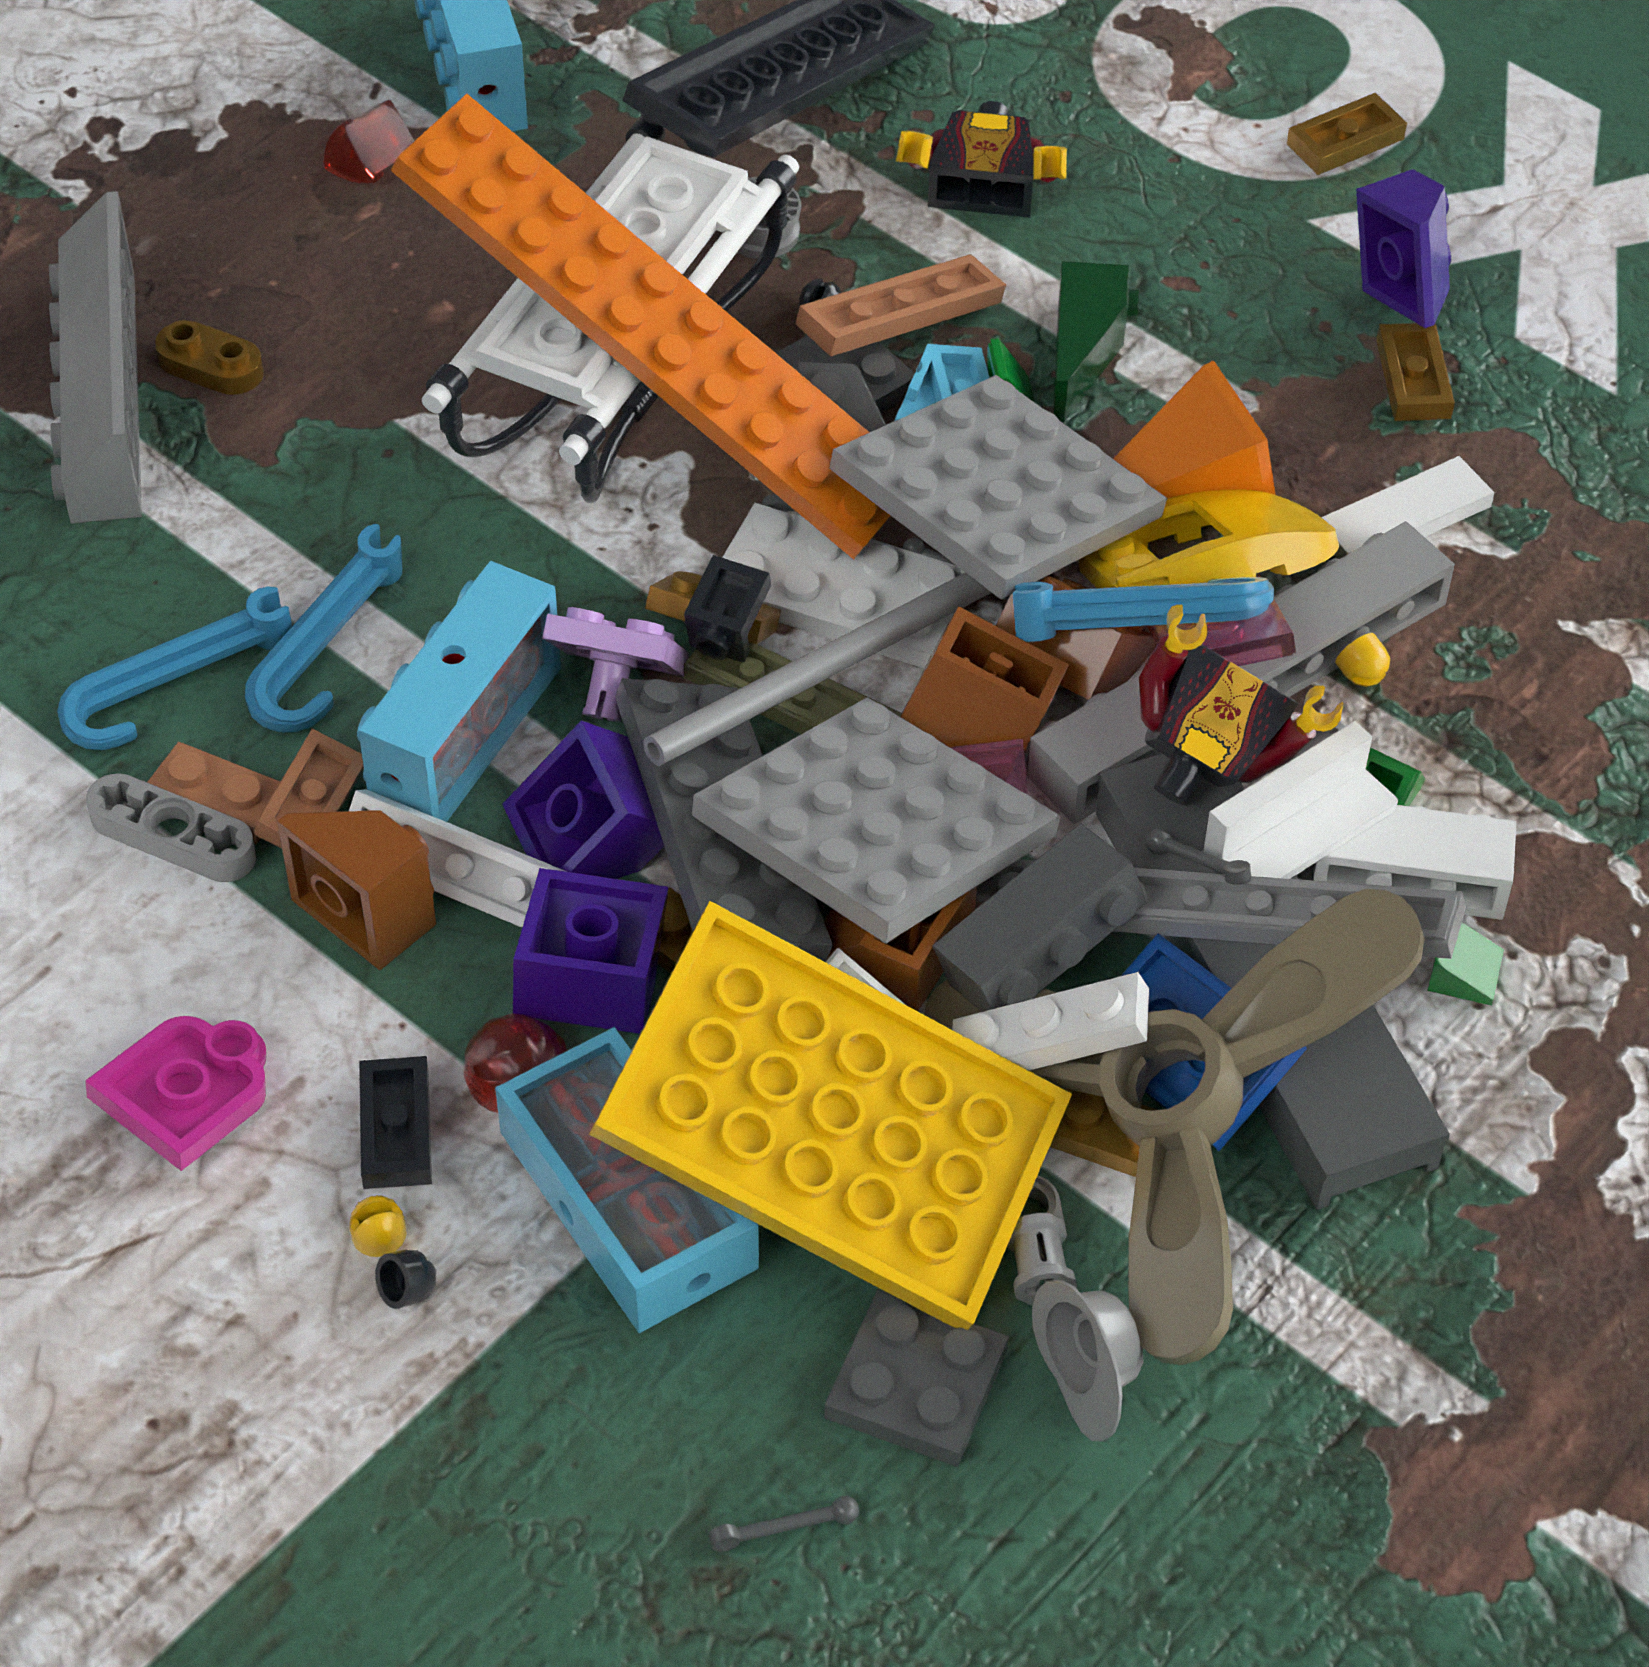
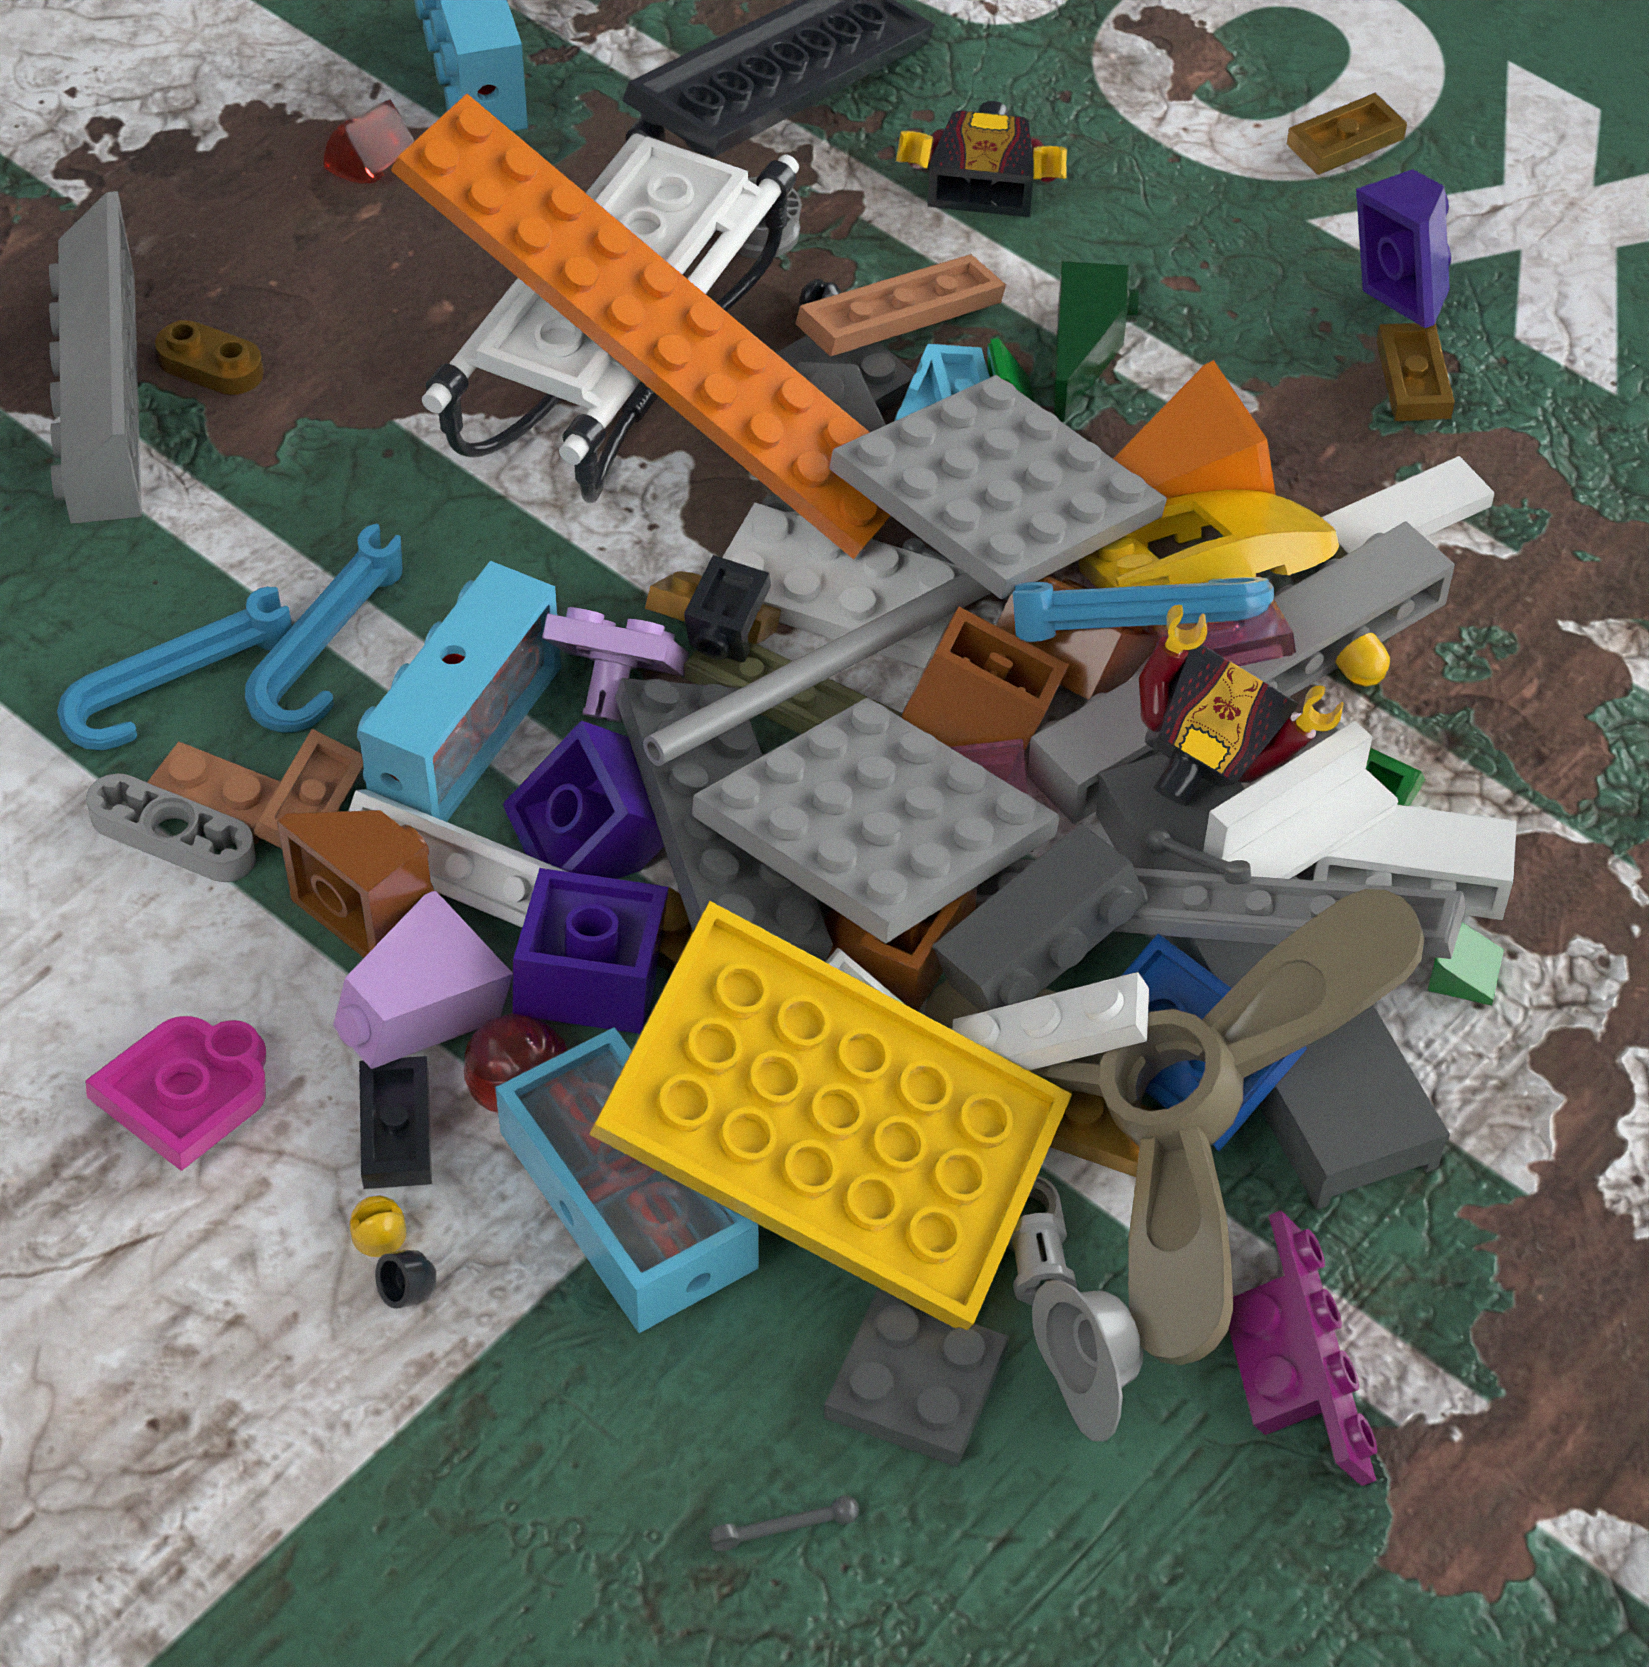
(420, 986): none -> lavender slope
(1293, 1356): none -> magenta bracket

